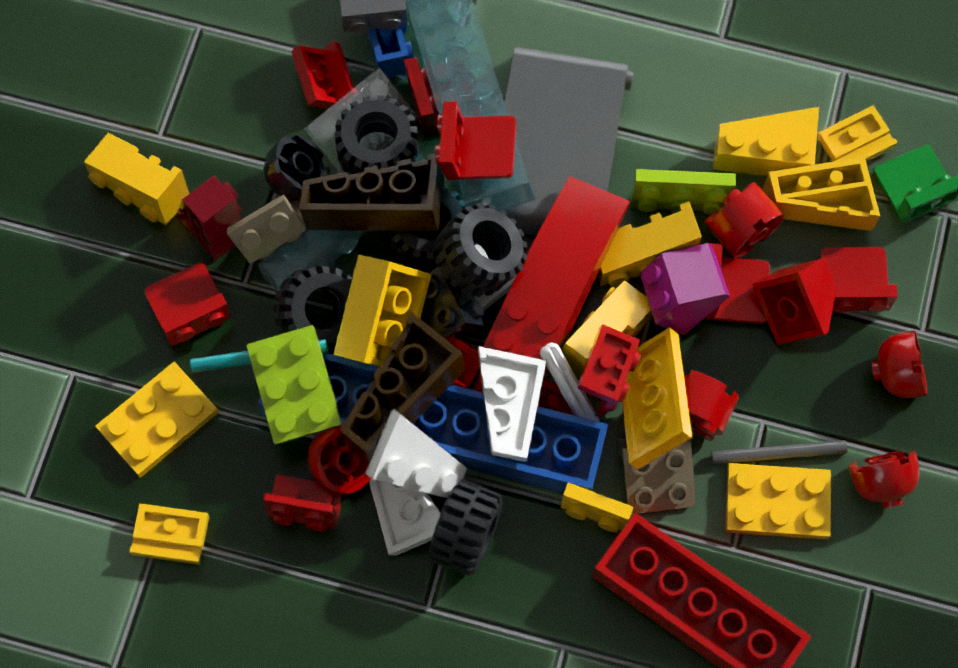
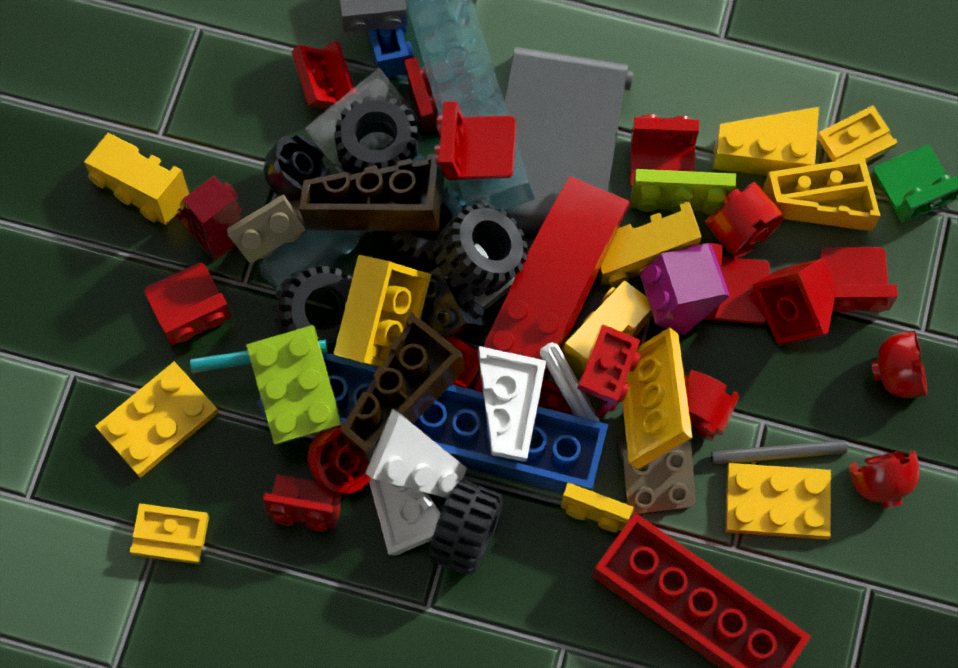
(663, 144): none -> red bracket

